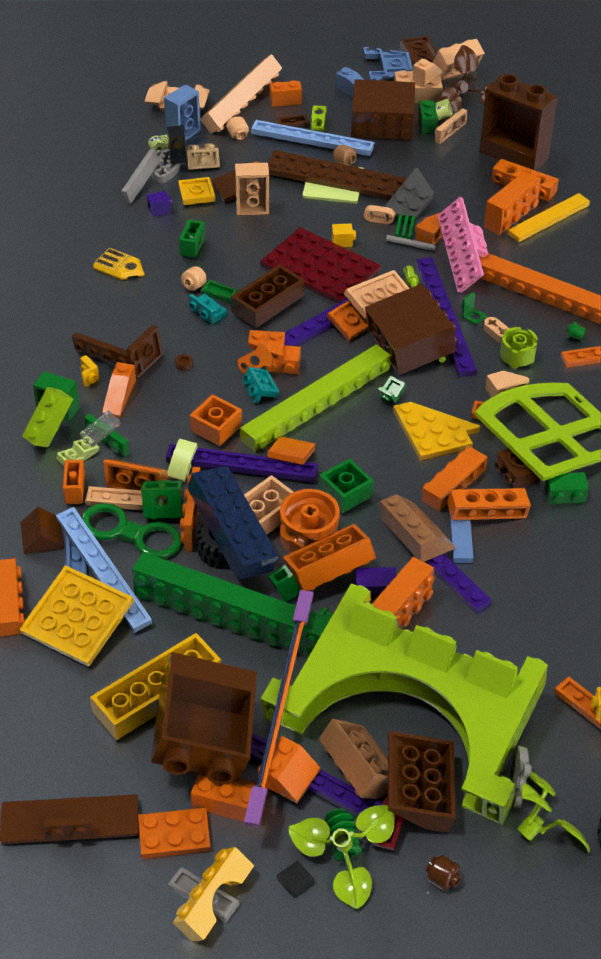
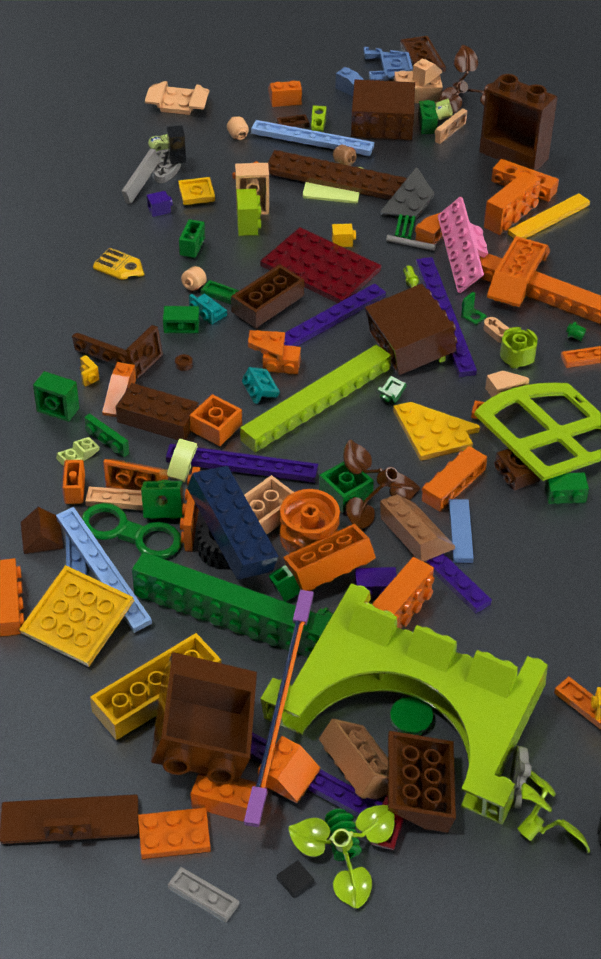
(47, 417): lime brick -> none
(100, 428): clear tile -> none
(156, 412): none -> reddish brown brick
(181, 319): none -> green brick
(183, 108): medium blue brick -> none
(196, 915): yellow arch -> none
(202, 157): tan bracket -> none
(226, 186): reddish brown tile -> none
(241, 94): light nougat brick -> none
(248, 212): none -> lime brick
(262, 353): orange piece -> none
(291, 450): orange tile -> none
(348, 320): orange tile -> none
(358, 460): none -> reddish brown plant
(375, 290): light nougat plate -> none
(379, 214): light nougat beam -> none
(411, 716): none -> green tile
(443, 872): reddish brown head -> none
(445, 58): light nougat brick -> none
(488, 504): orange brick -> none
(516, 270): none -> orange slope

